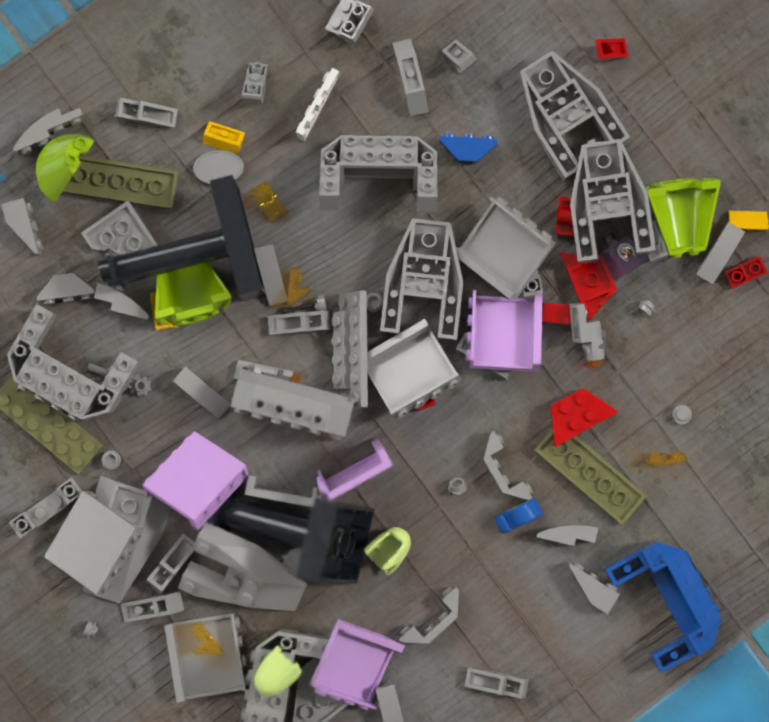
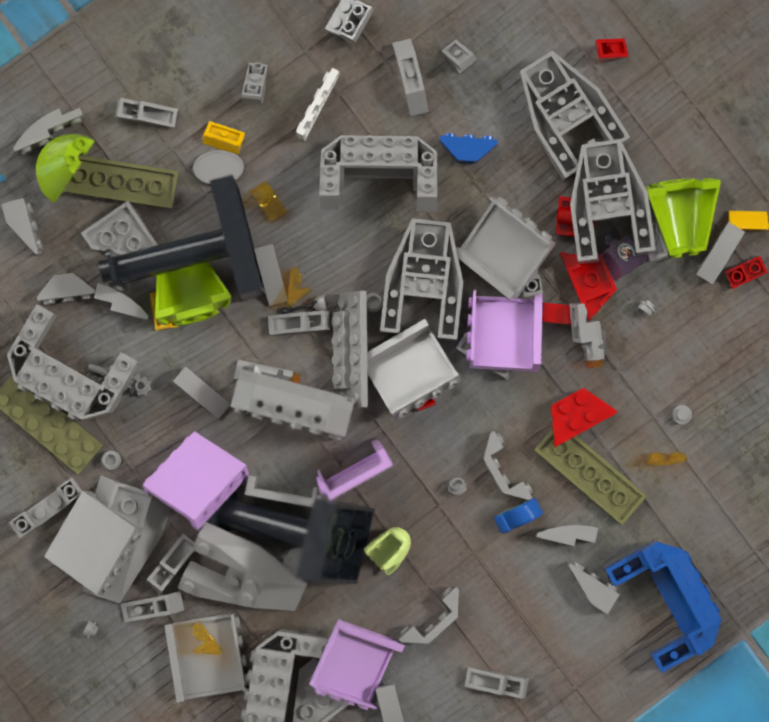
(275, 673): yellowish green hair -> none

